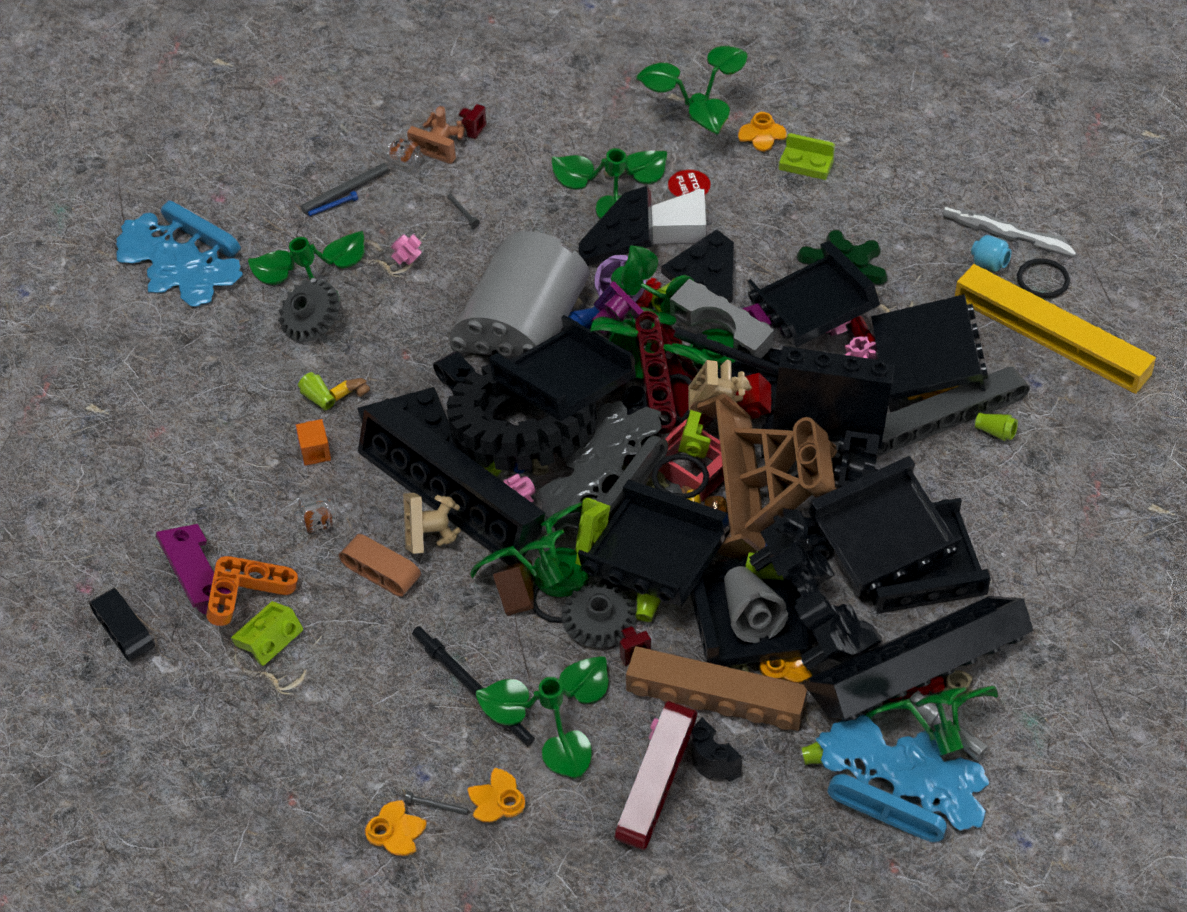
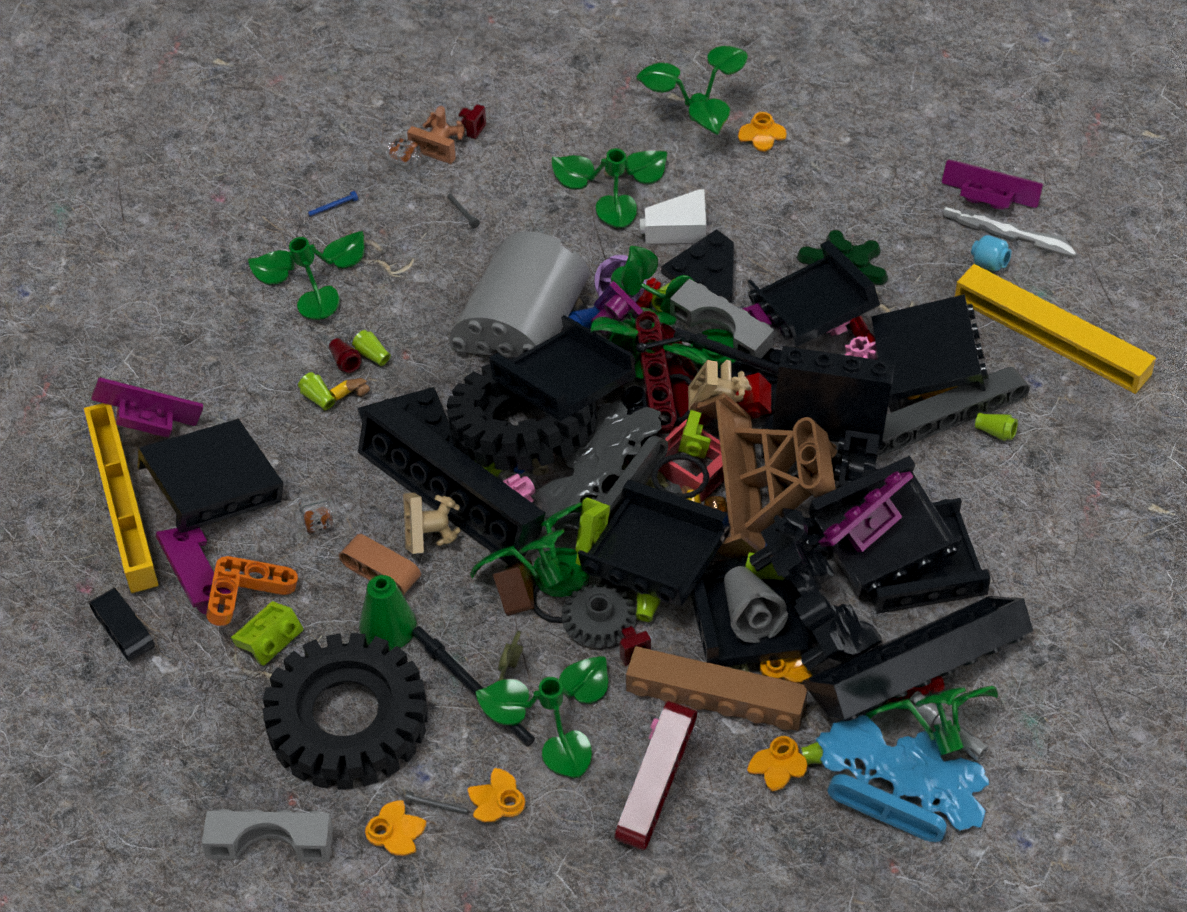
(121, 498): none -> yellow brick
(145, 408): none -> magenta bracket
(180, 262): dark azure plant -> none
(212, 474): none -> black panel
(230, 832): none -> light grey arch
(309, 310): dark grey gear -> none
(313, 442): orange brick -> none
(344, 188): dark grey bar -> none
(345, 356): none -> dark red cone
(361, 755): none -> black tyre
(370, 347): none -> lime cone
(386, 613): none -> green cone
(406, 249): bright pink gear -> none
(452, 369): black piece -> none
(510, 655): none -> olive plate
(622, 226): black plate -> none
(641, 347): none -> black hinge
(688, 181): red sticker -> none
(713, 758): black cylinder -> none
(779, 766): none -> light orange plate
(807, 156): lime bracket -> none
(871, 519): none -> magenta bracket
(958, 678): dark tan plate -> none
(991, 186): none -> magenta bracket
(1043, 261): black piece -> none

